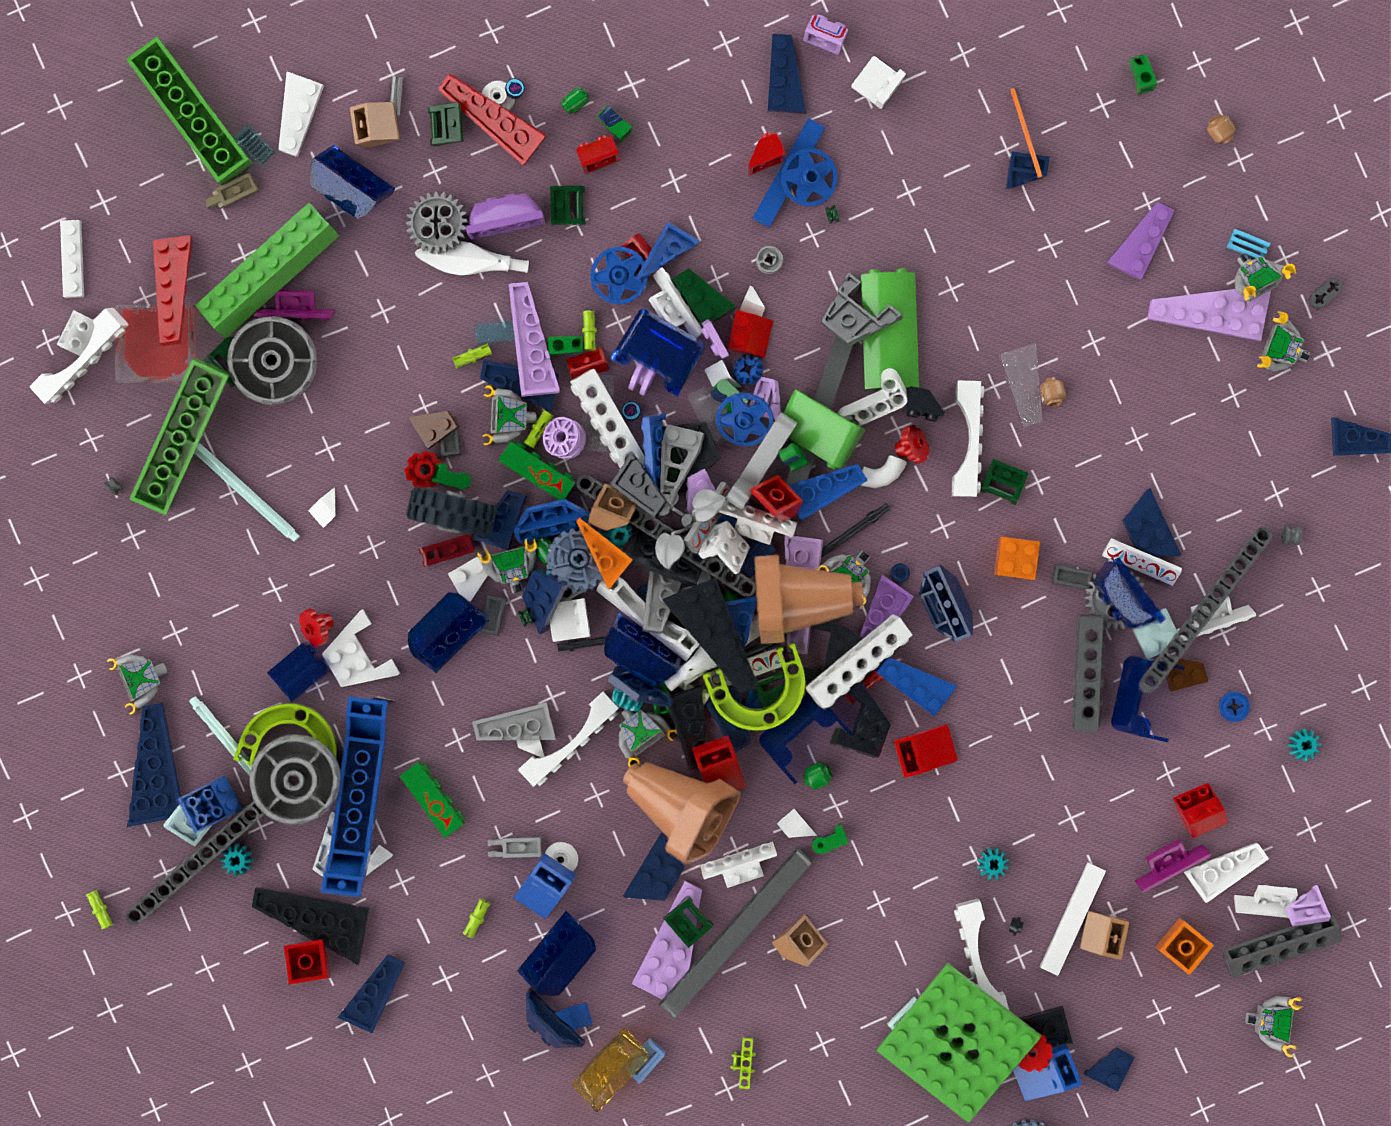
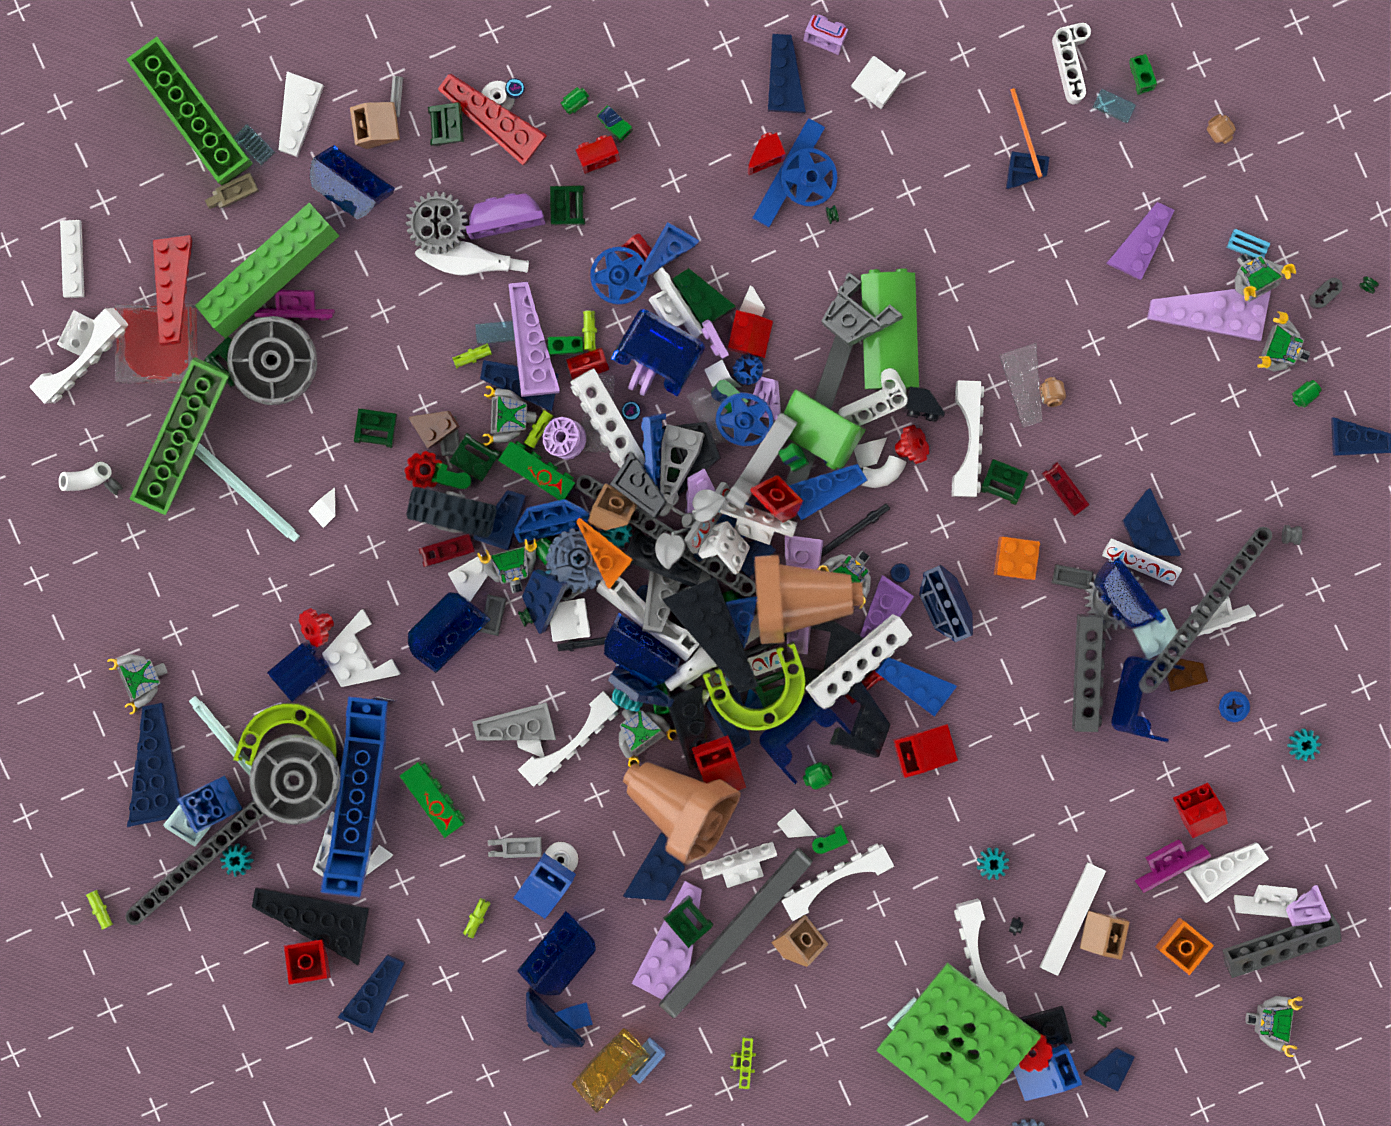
(85, 479): none -> white cylinder
(375, 421): none -> dark green plate
(471, 463): none -> dark green plate
(775, 254): light grey wheel -> none
(869, 452): none -> white sticker
(874, 860): none -> white arch
(1065, 489): none -> dark red plate
(1073, 64): none -> white beam
(1101, 1018): none -> dark green bush
(1114, 106): none -> clear light blue tile
(1306, 393): none -> green brick
(1368, 285): none -> dark green bush

